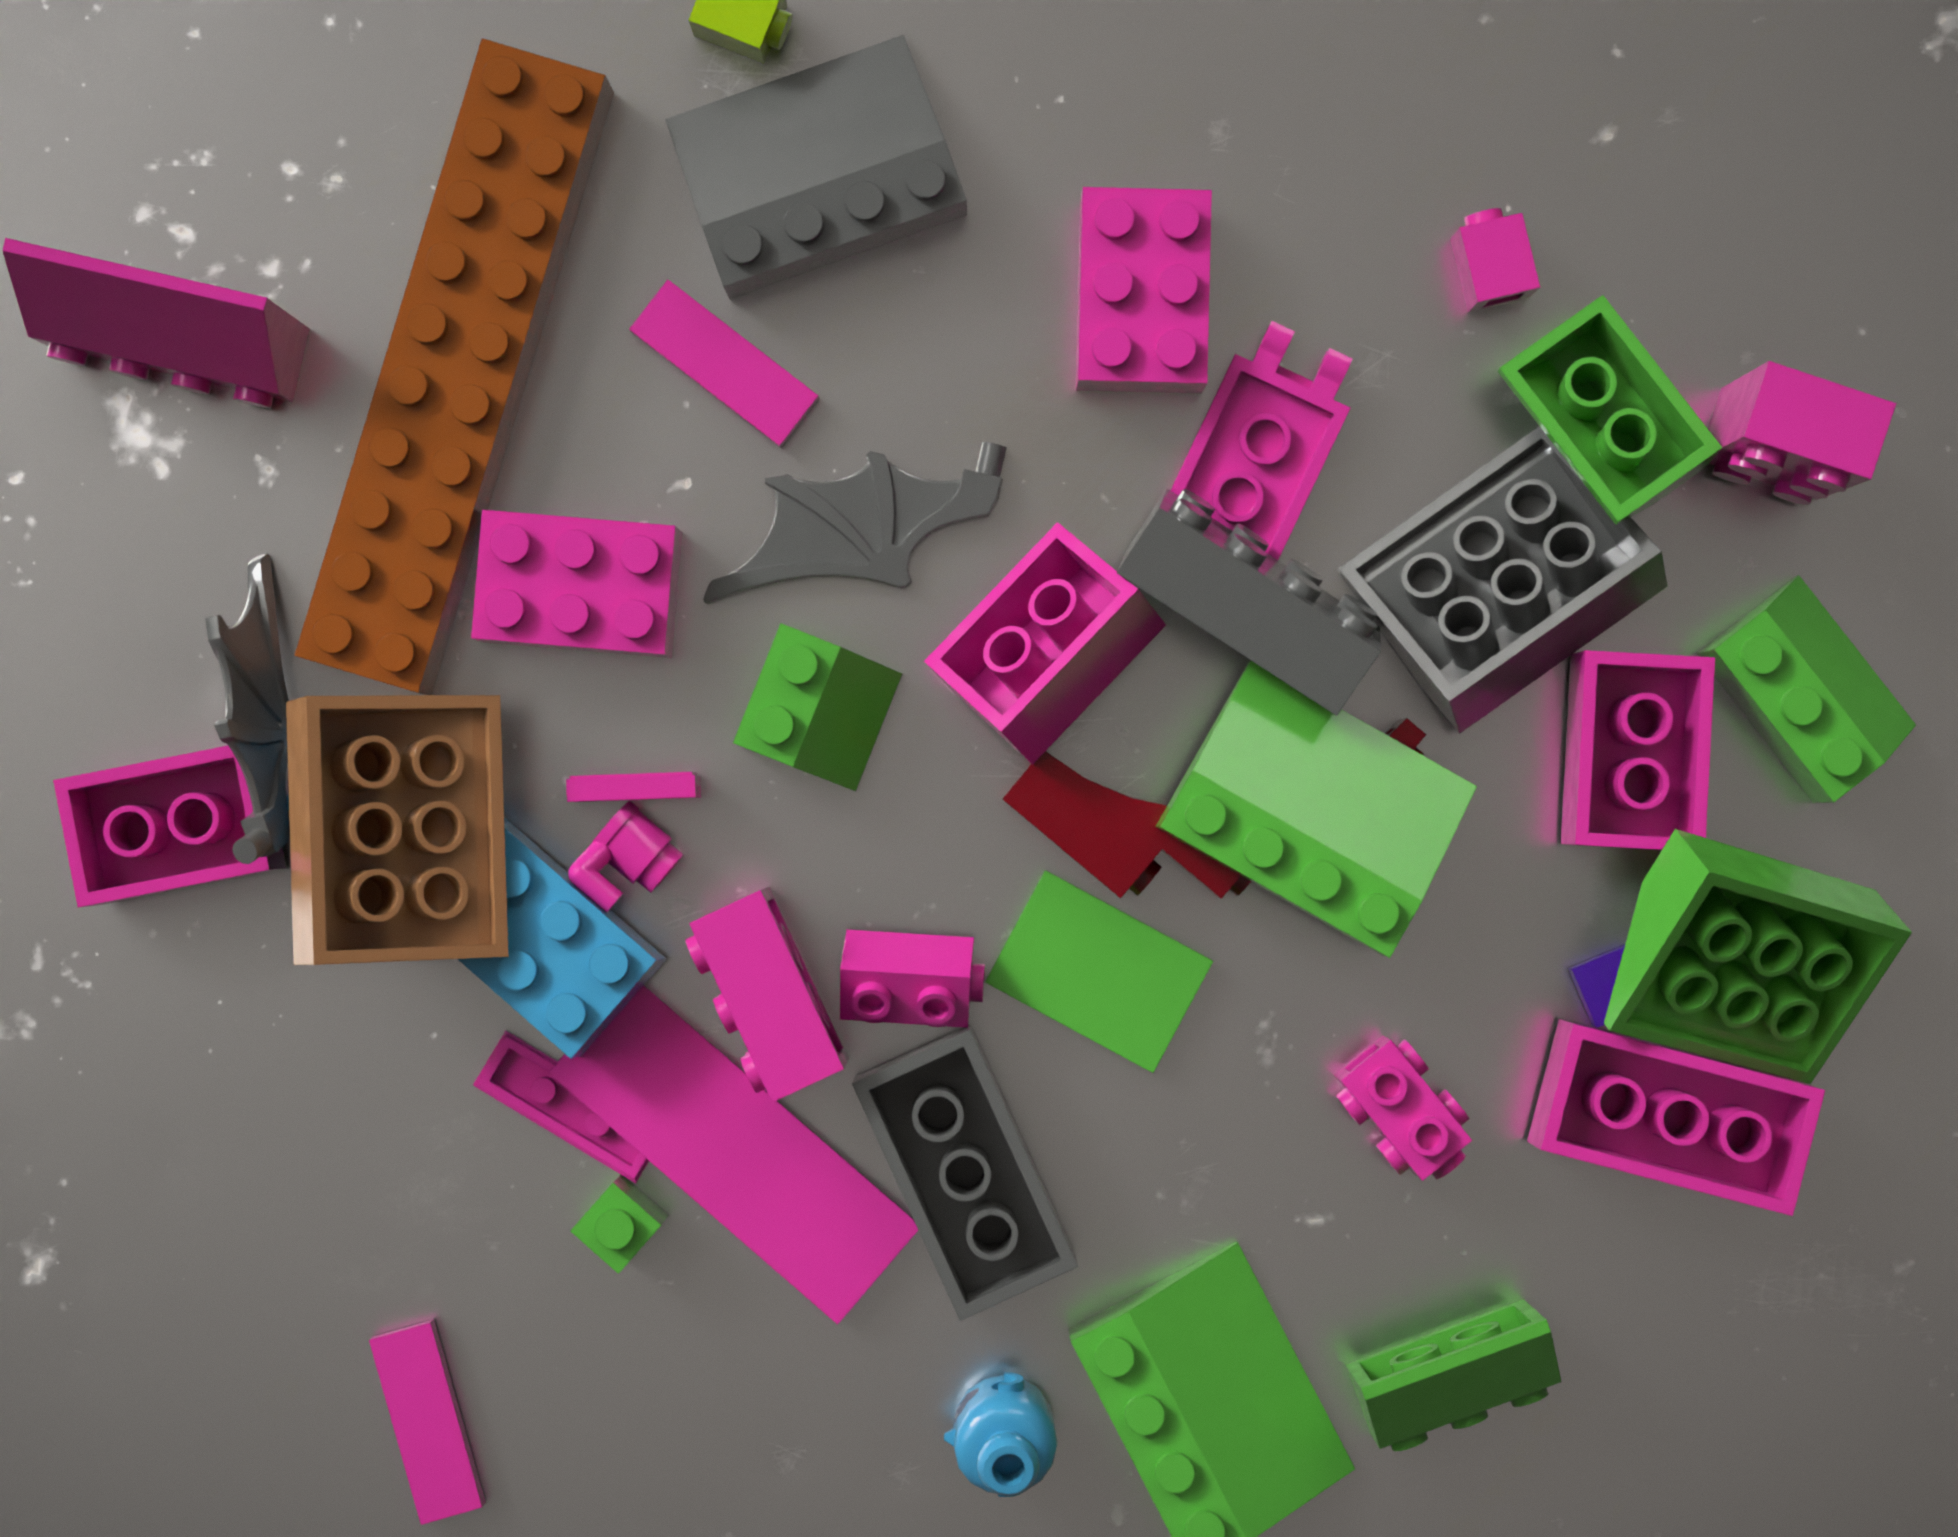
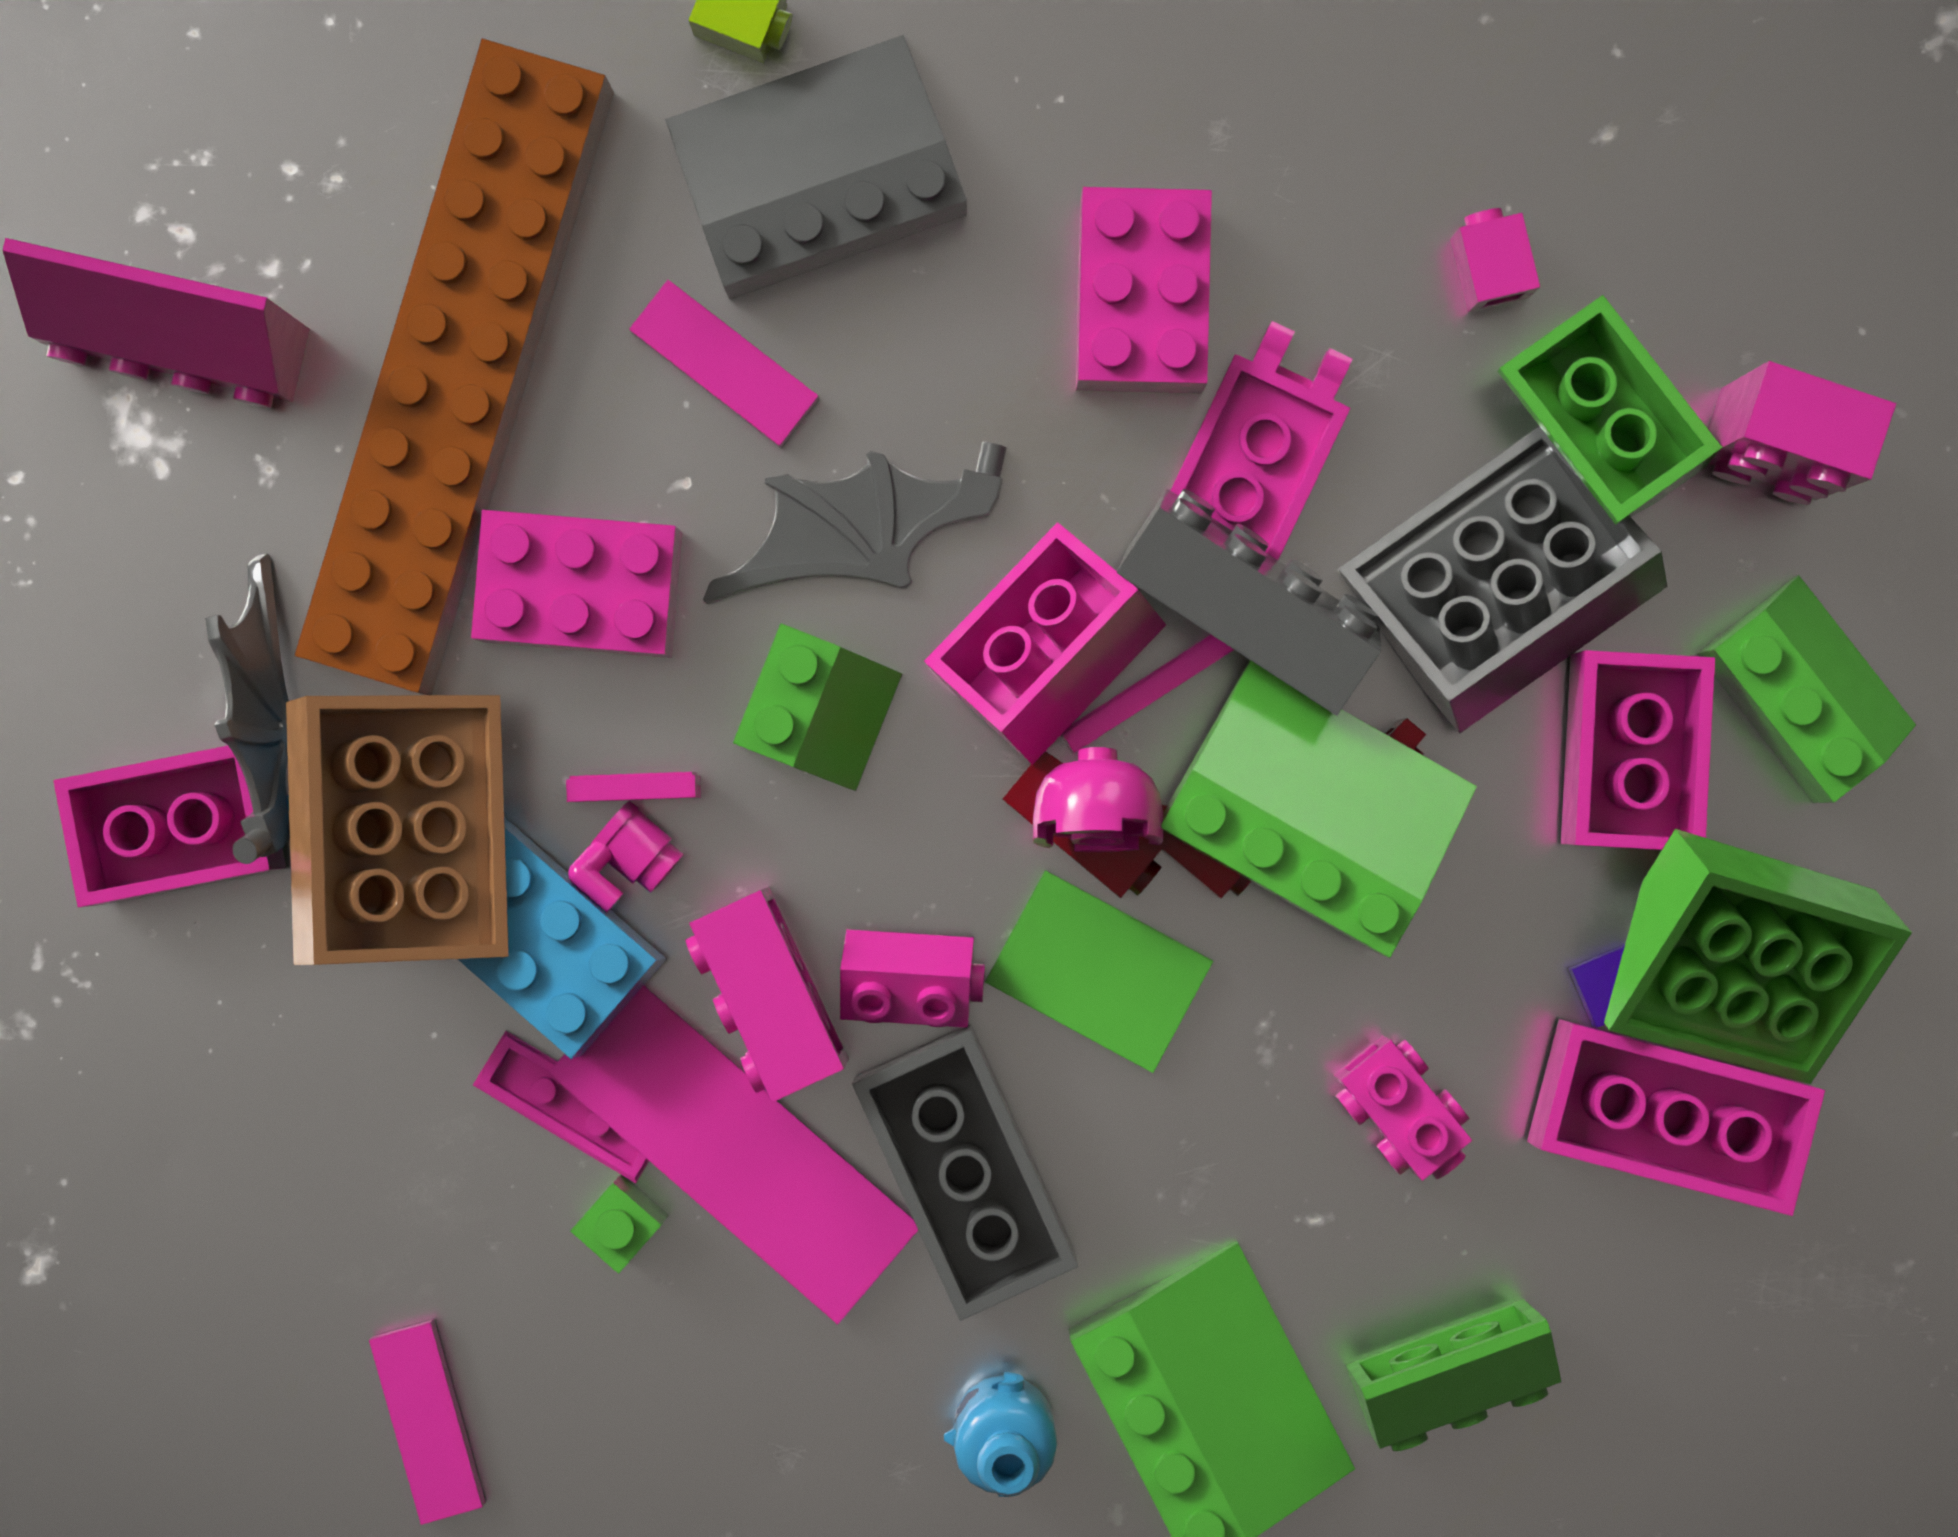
(1098, 804): none -> dark pink cylinder
(1144, 692): none -> dark pink tile

